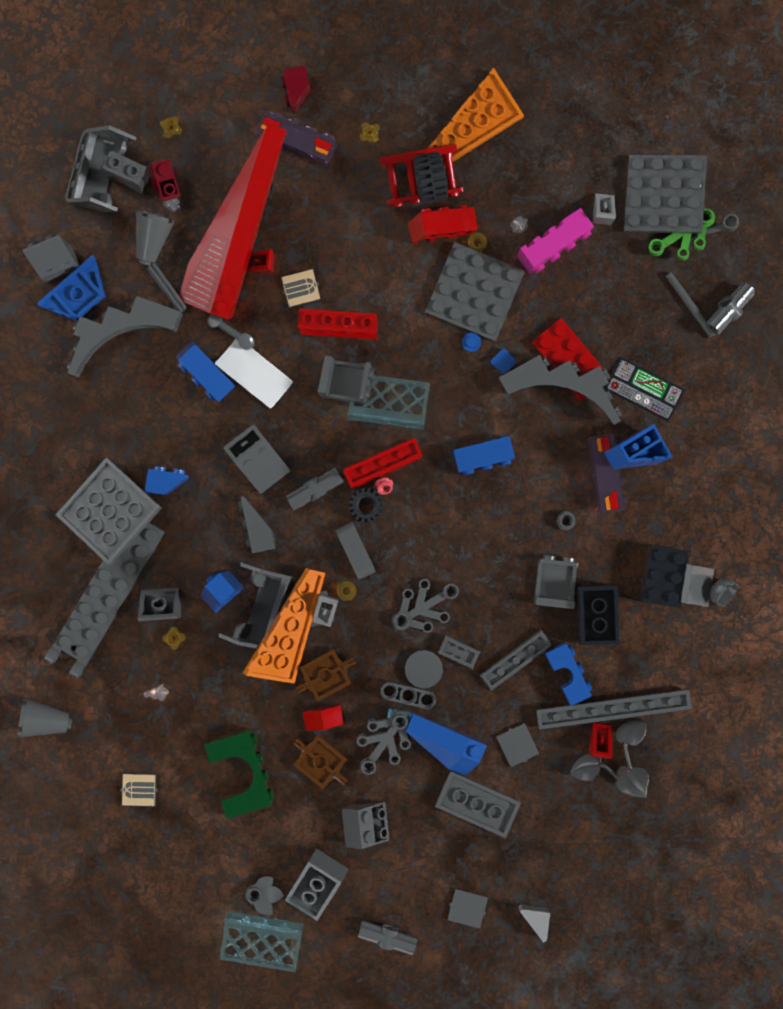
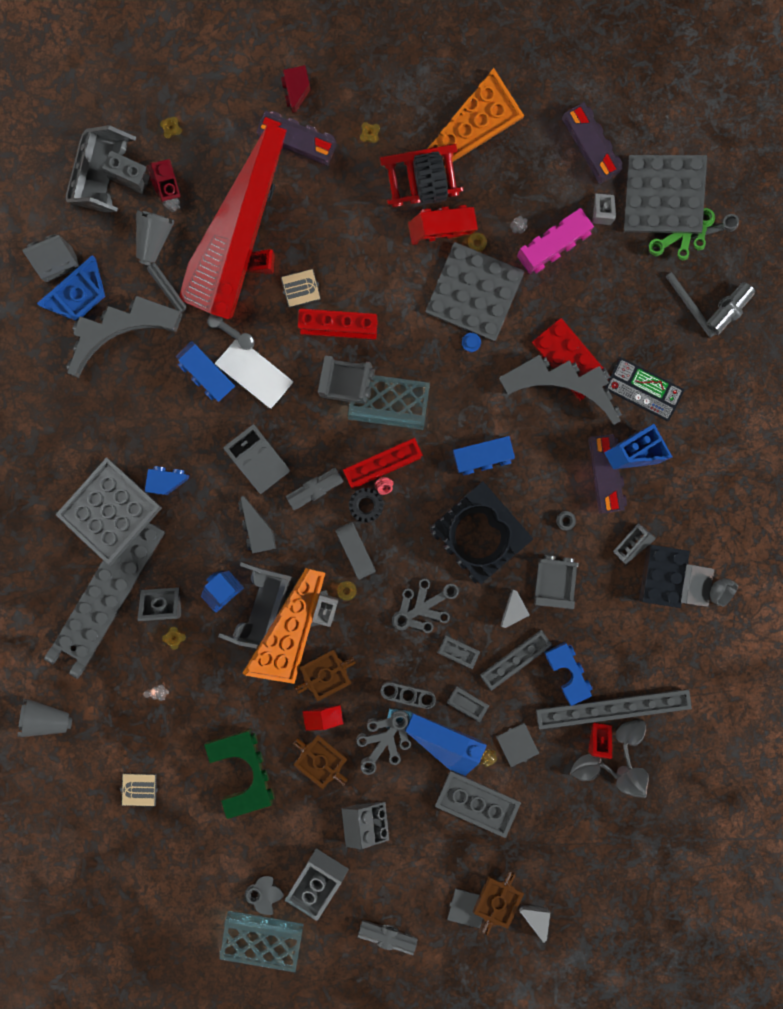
(423, 669): dark grey tile -> none
(467, 704): none -> dark grey tile
(488, 758): none -> clear yellow plate
(498, 902): none -> reddish brown plate
(503, 361): blue tile -> none
(512, 533): none -> black hose
(514, 610): none -> light grey slope
(592, 142): none -> clear purple brick
(598, 615): black brick -> none
(634, 535): none -> dark grey slope

